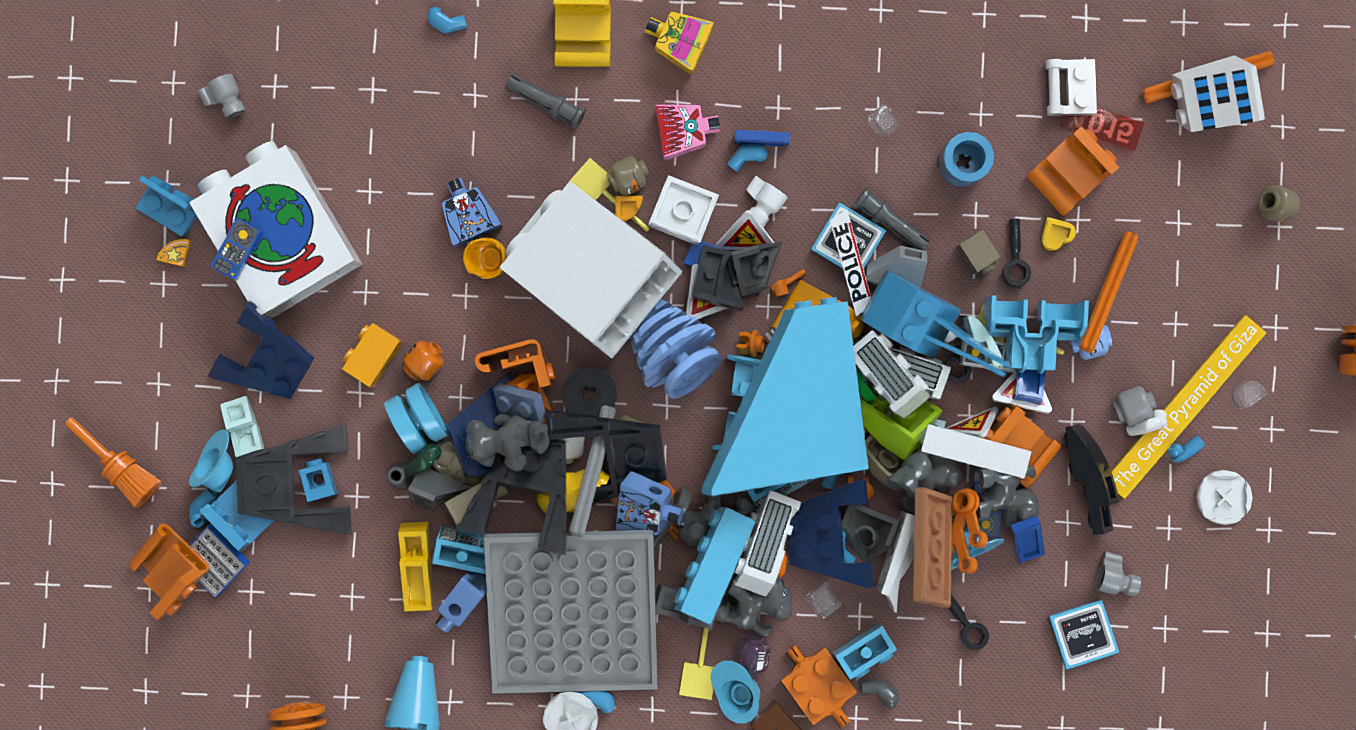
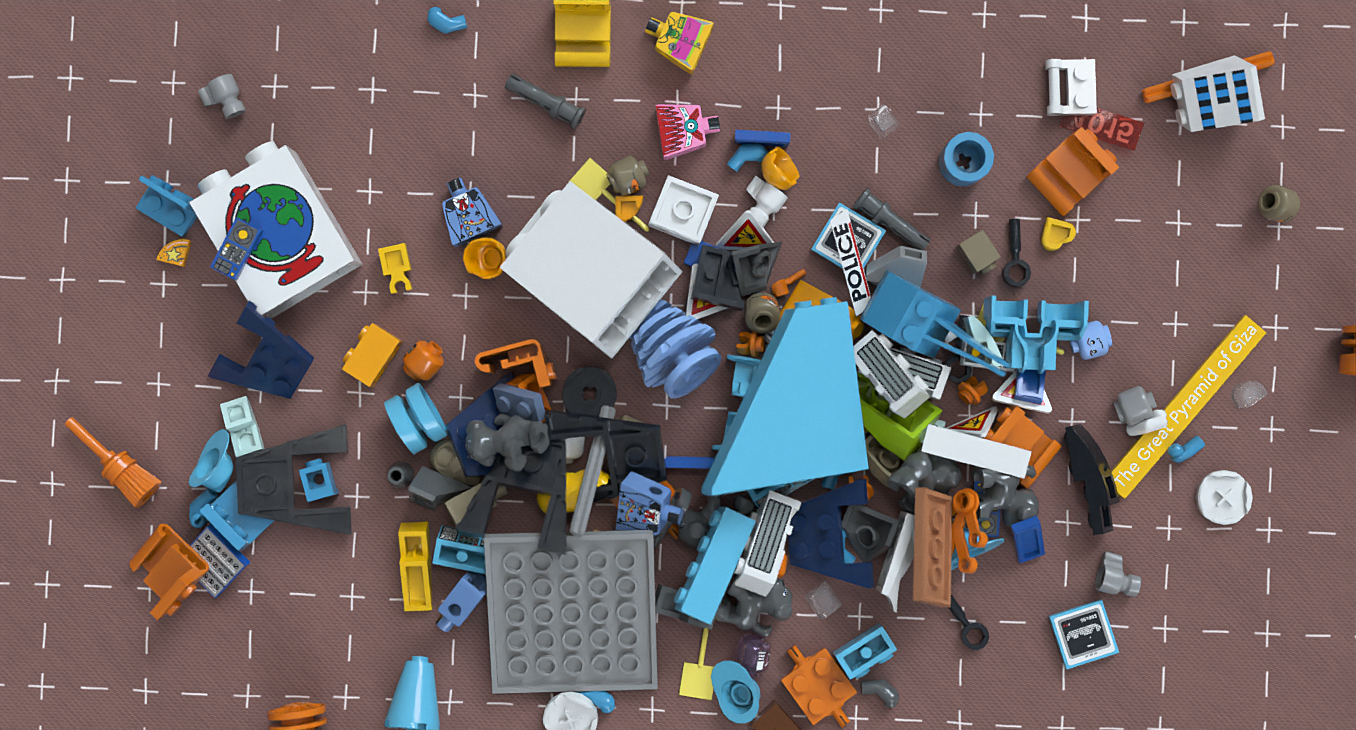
(396, 262): none -> yellow plate
(423, 460): clear green arm -> none
(689, 462): none -> blue tile
(762, 312): none -> dark tan head
(779, 169): none -> light orange hair
(865, 386): green tile -> none
(972, 390): none -> orange plate
(1108, 292): orange axle -> none

